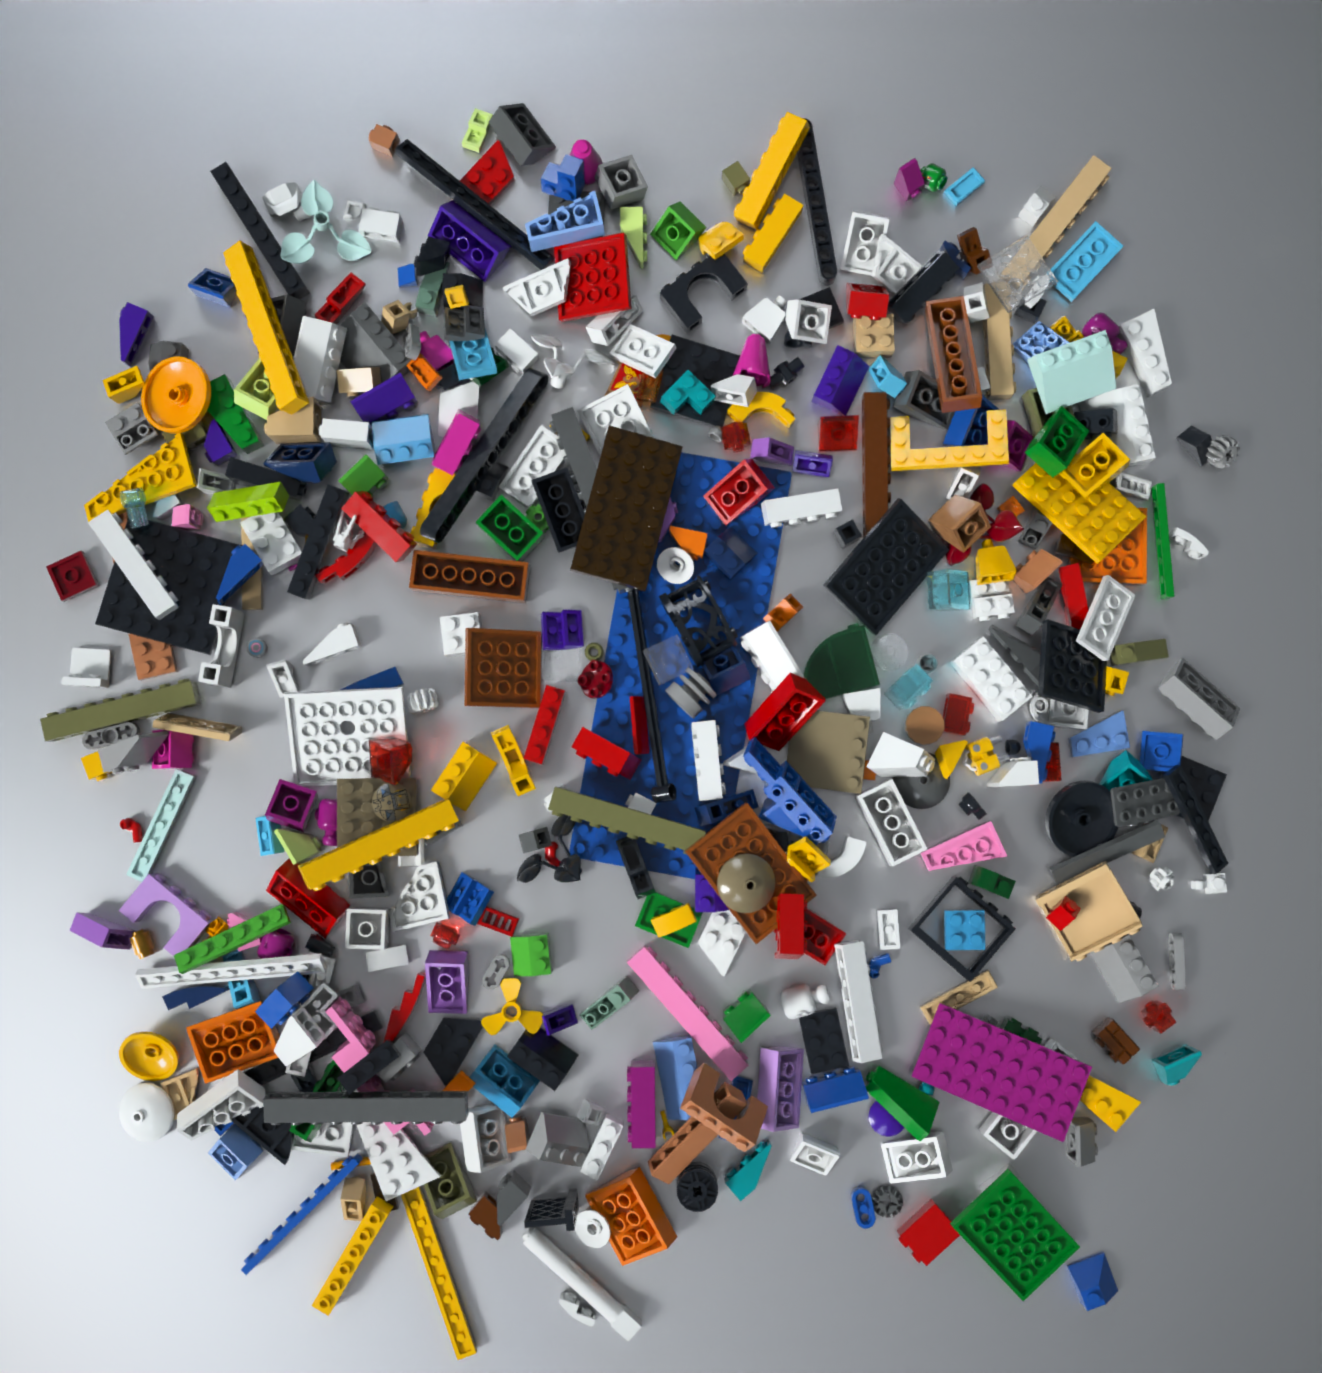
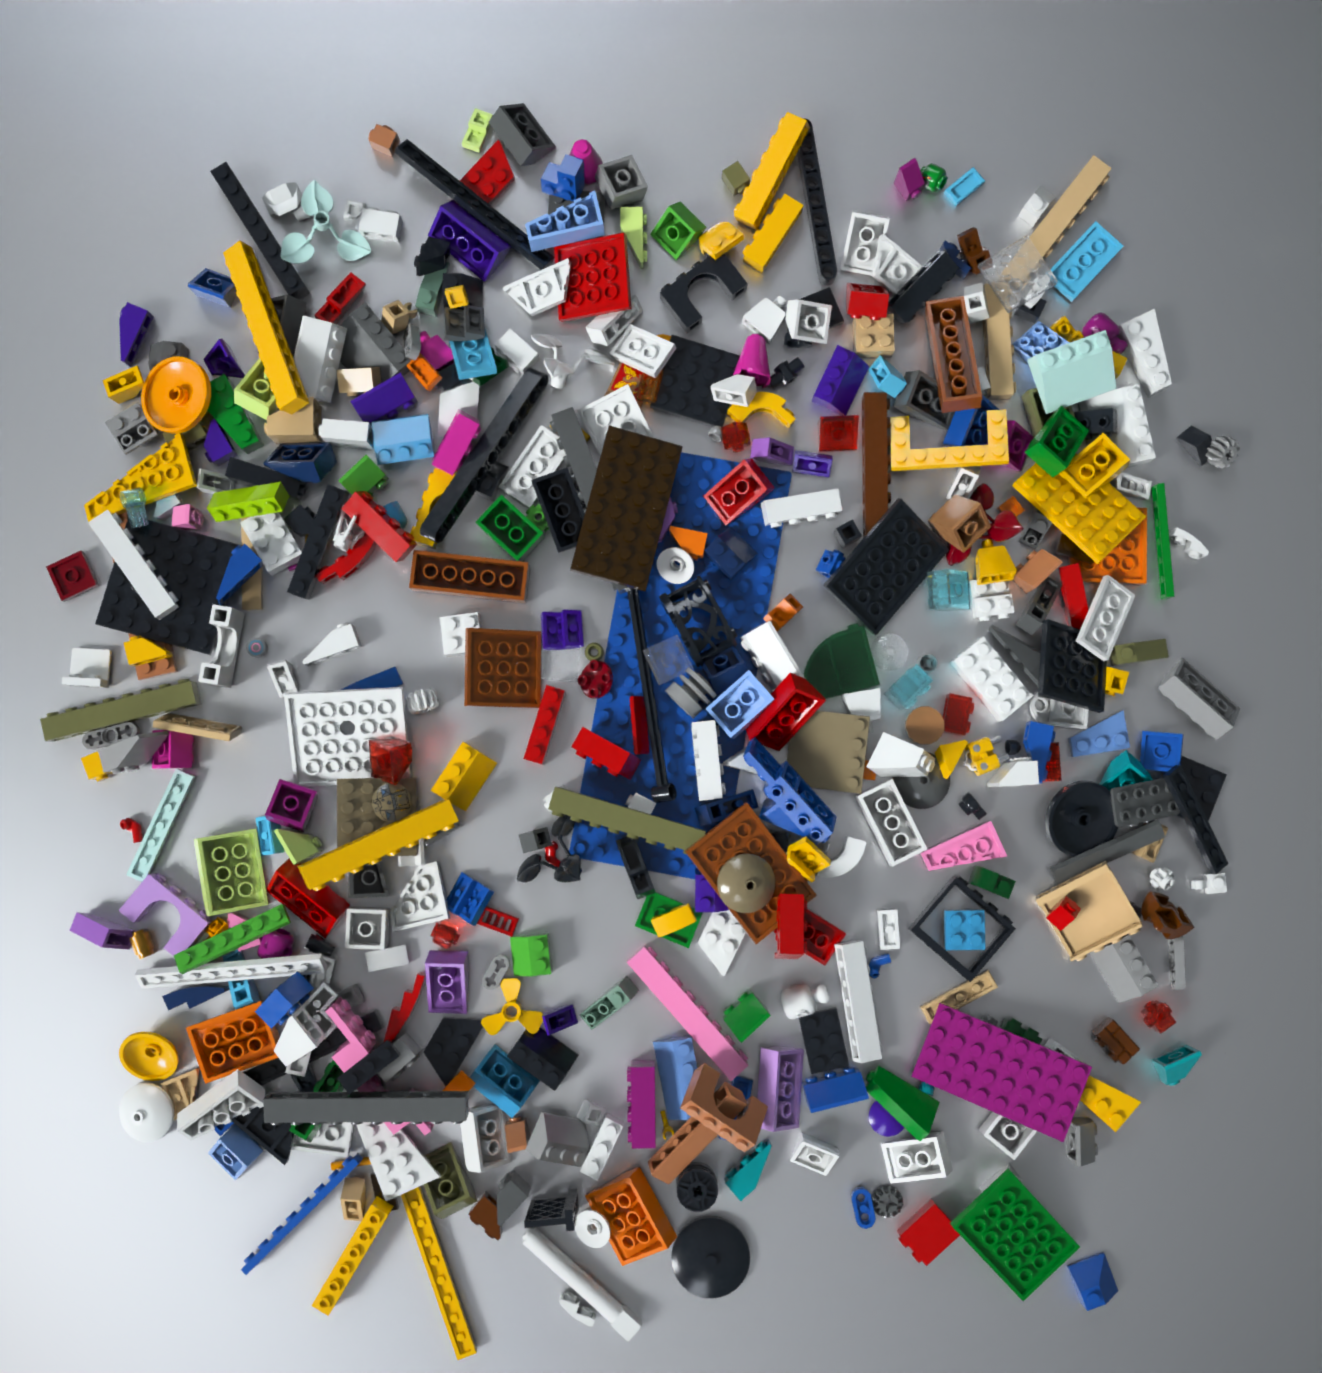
(144, 651): none -> yellow slope
(223, 361): none -> dark purple slope
(231, 872): none -> yellowish green slope
(327, 820): magenta piece -> none
(407, 276): blue slope -> none
(513, 759): yellow arch -> none
(689, 390): teal brick -> none
(710, 1257): none -> black dish
(740, 704): none -> light blue slope
(830, 562): none -> blue brick
(1165, 916): none -> reddish brown brick

